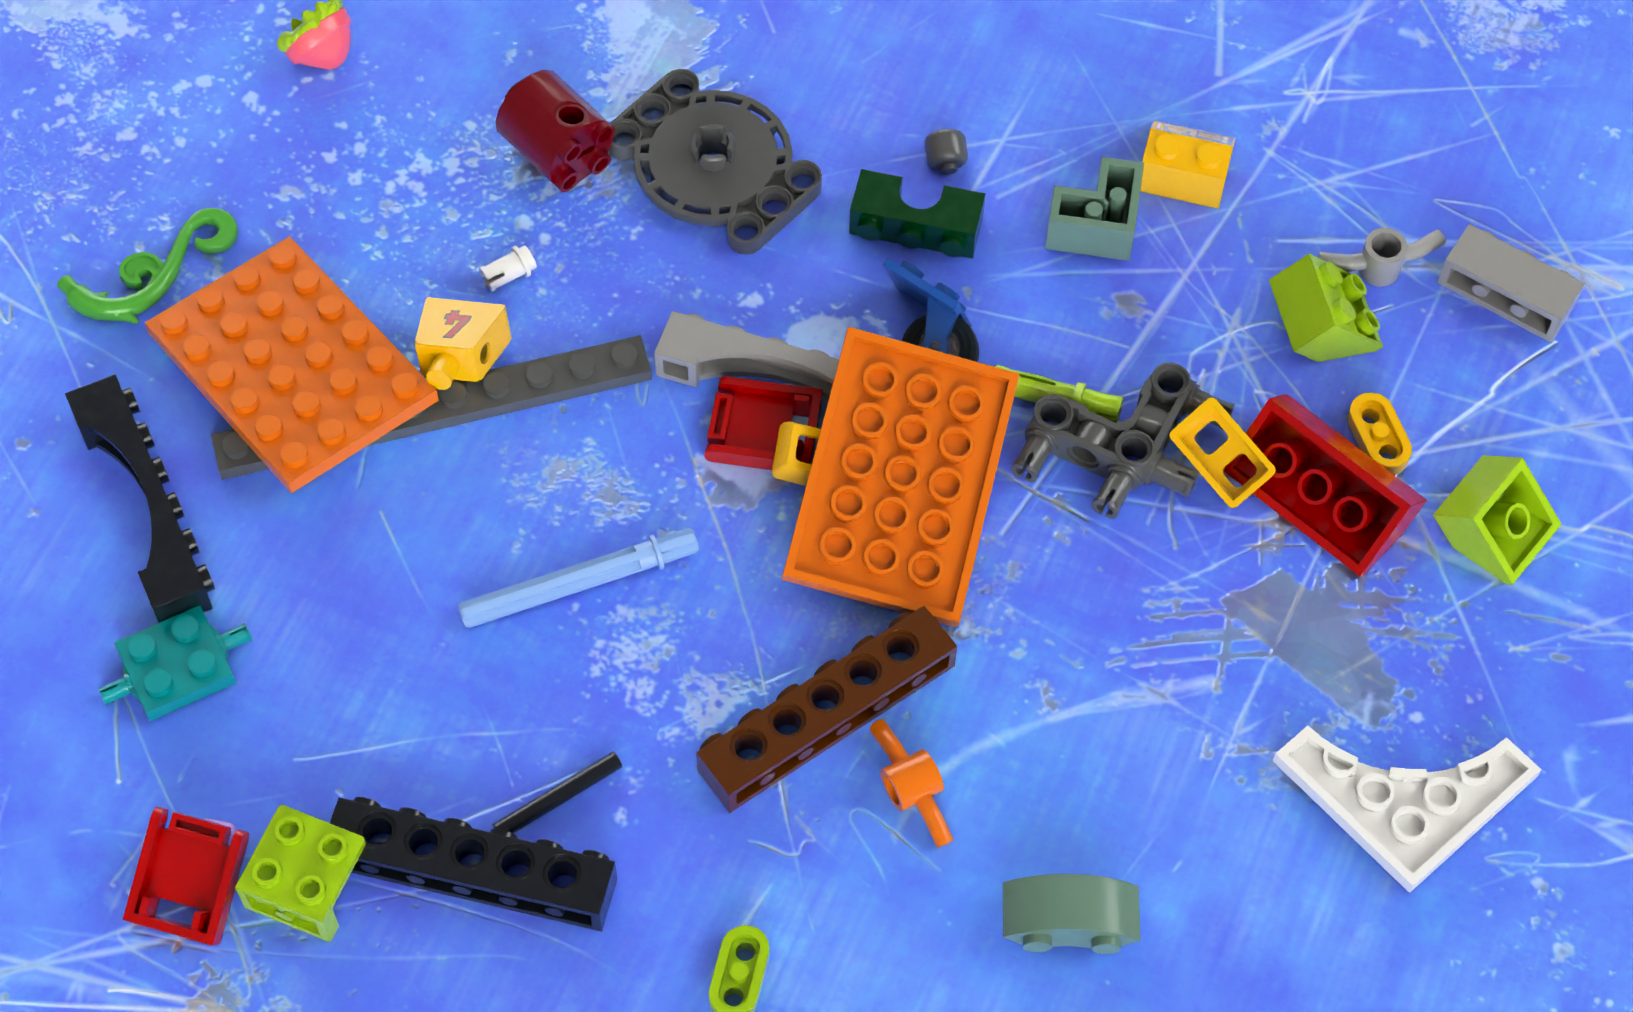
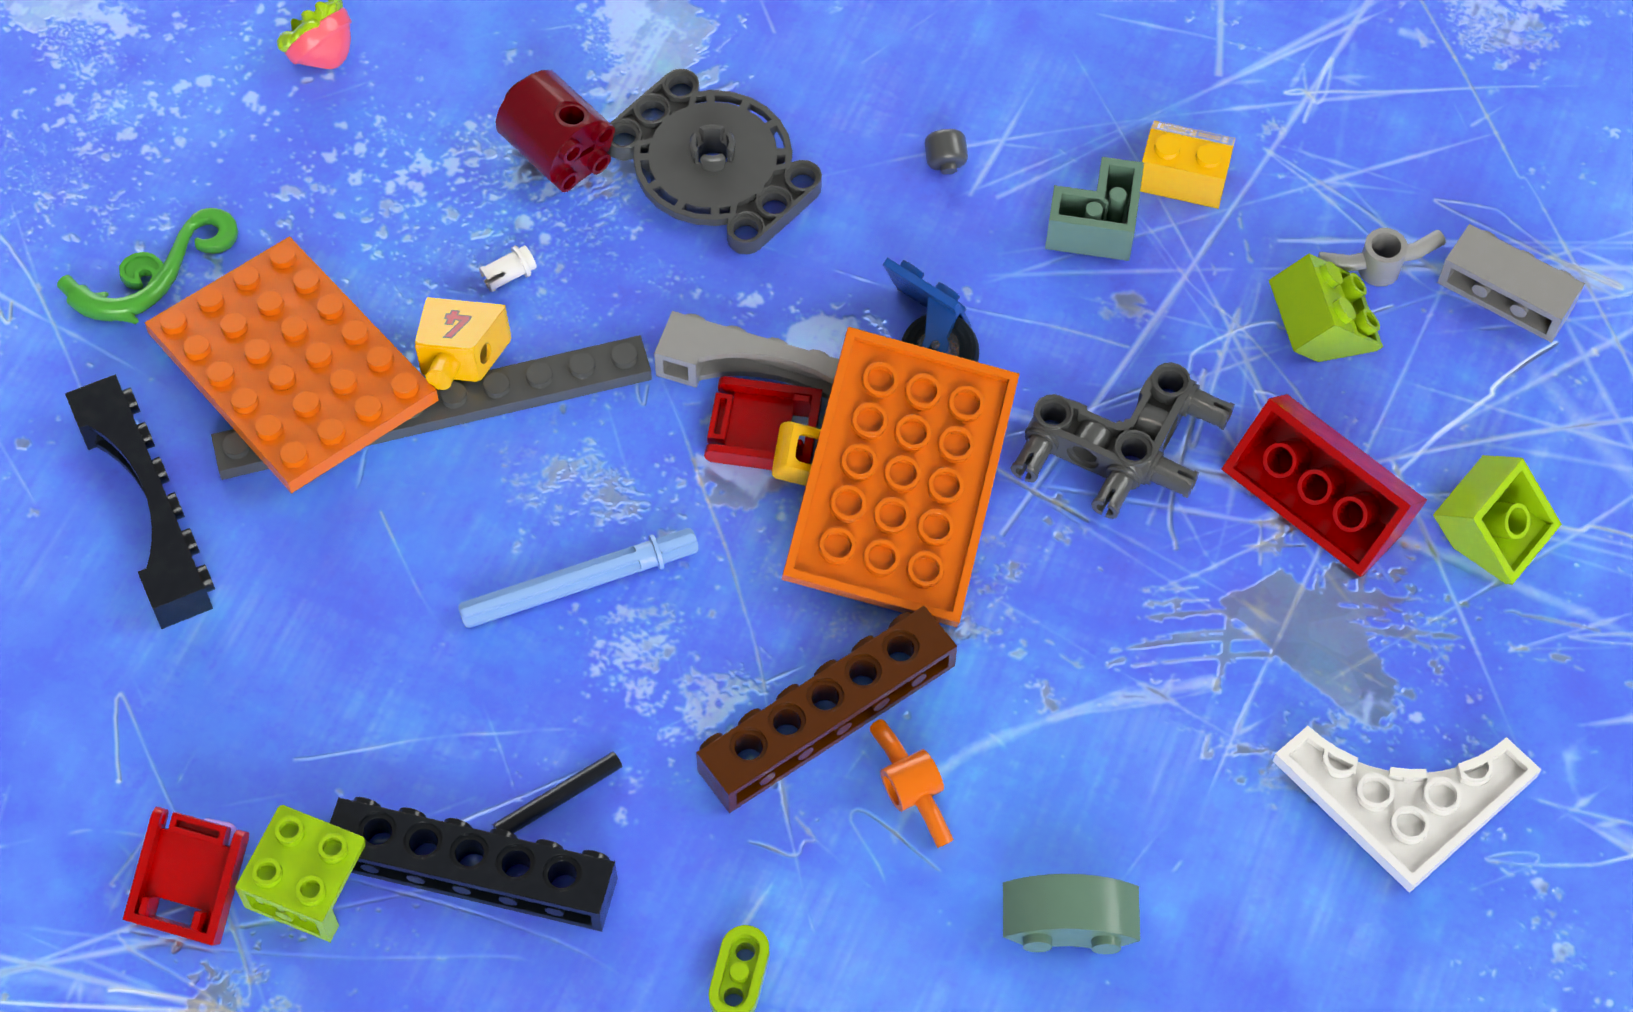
(175, 663): teal plate -> none
(946, 227): dark green arch -> none
(1033, 387): lime pin -> none
(1212, 465): yellow piece -> none
(1380, 437): yellow plate -> none

